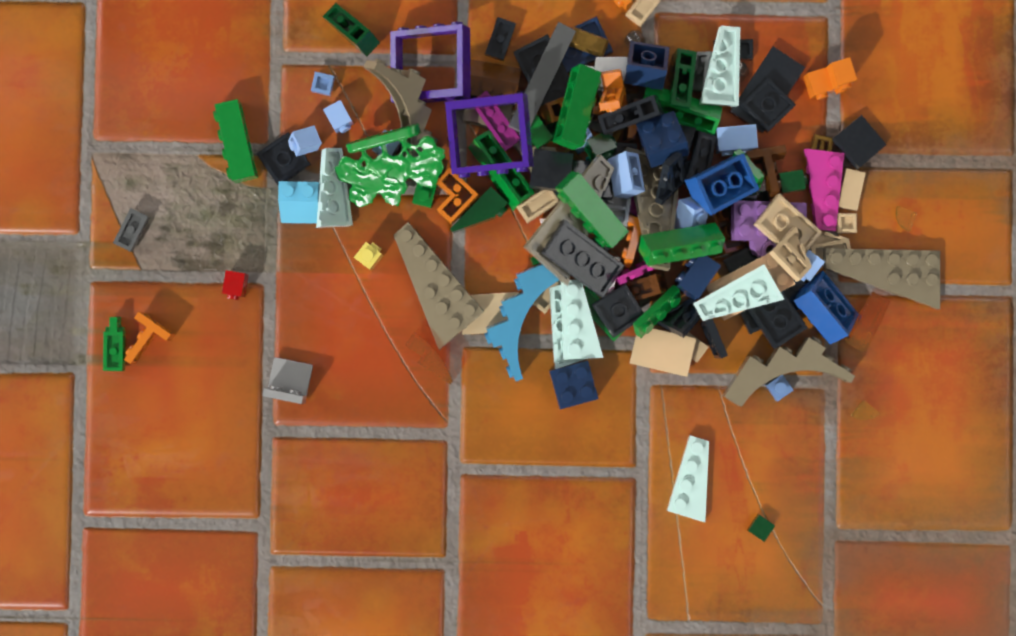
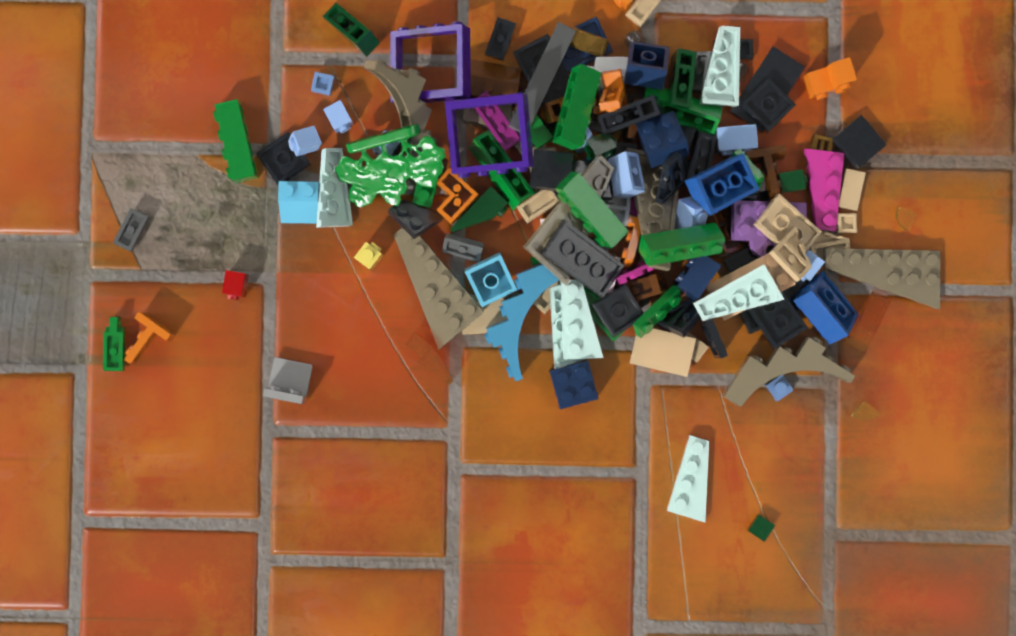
(414, 218): none -> black wing
(462, 247): none -> dark grey plate
(490, 279): none -> medium azure slope

